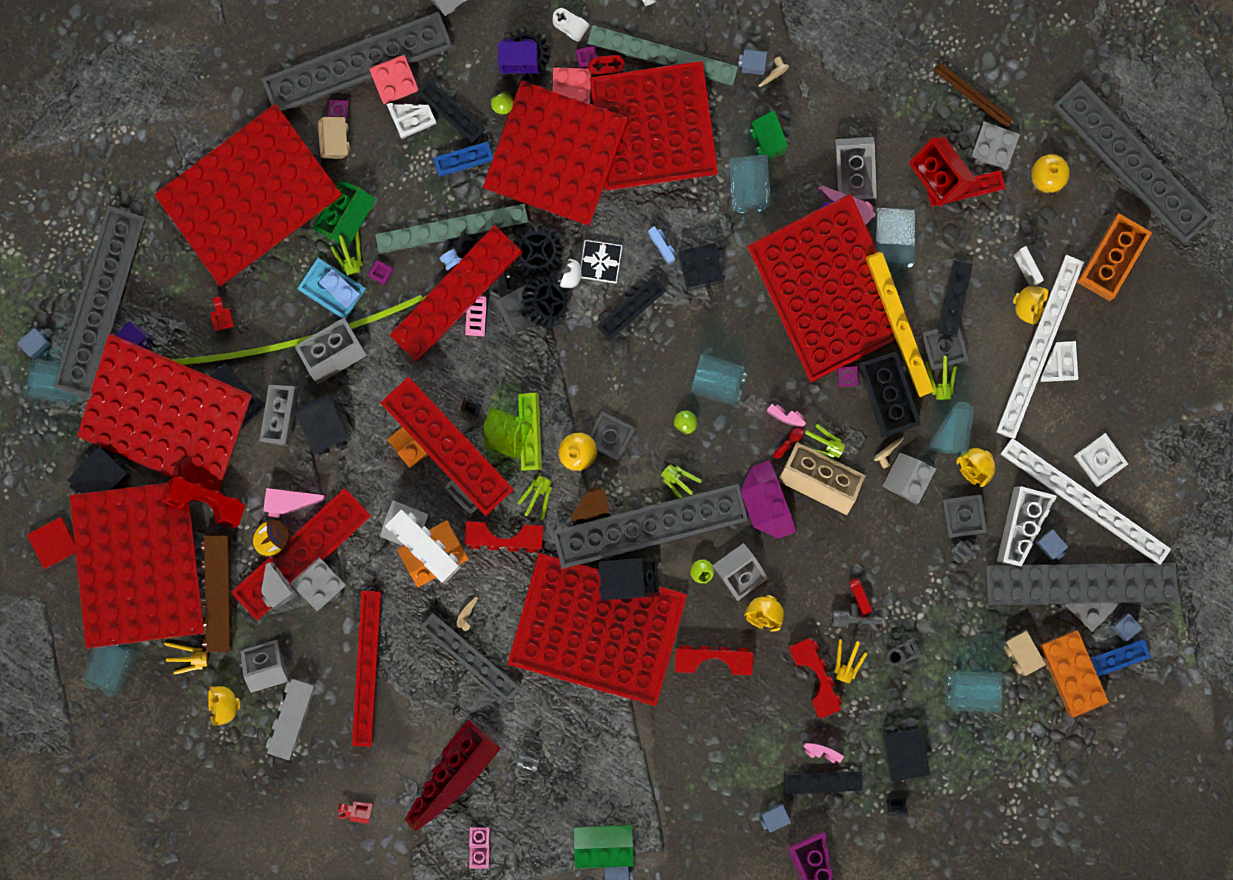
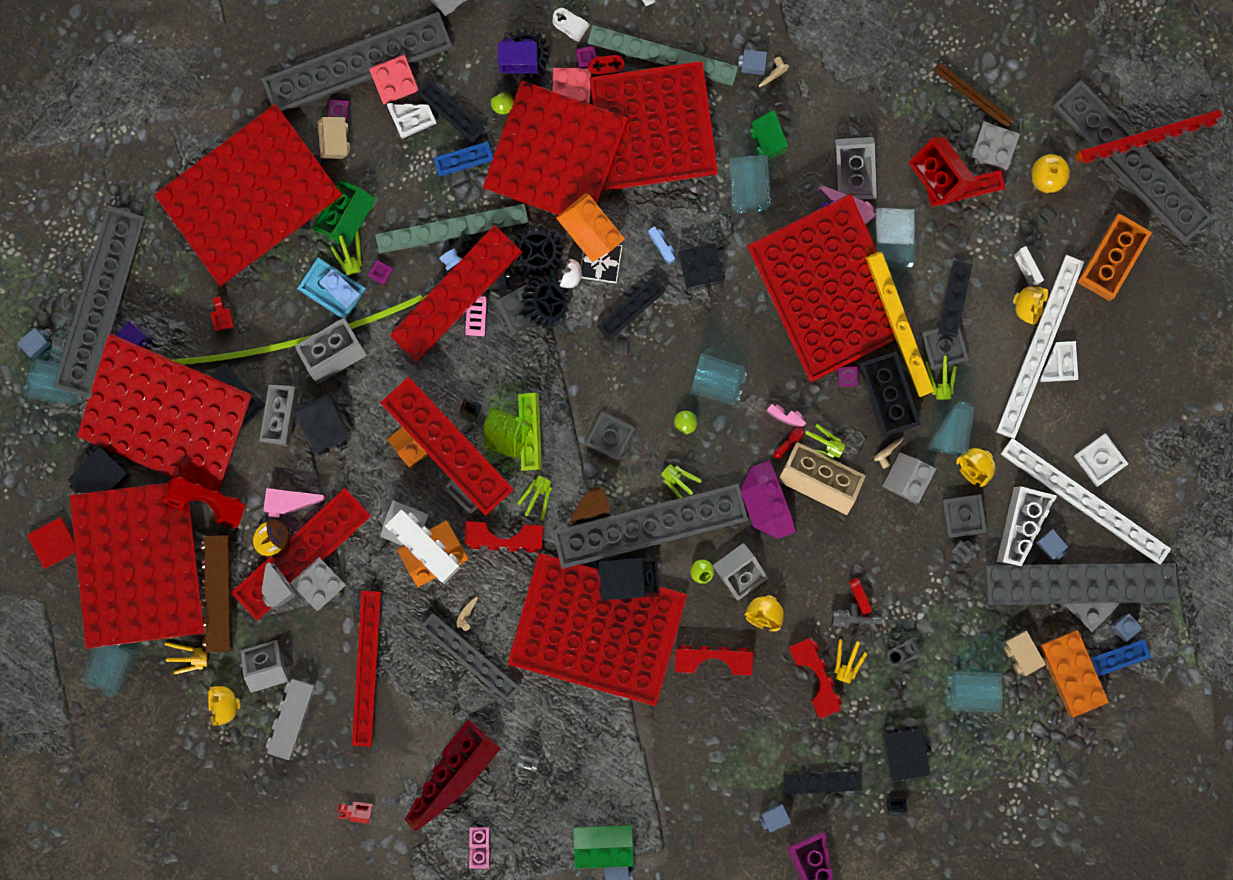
(577, 451): yellow cylinder -> none
(590, 228): none -> orange slope
(815, 749): bright pink slope -> none
(1142, 139): none -> red plate

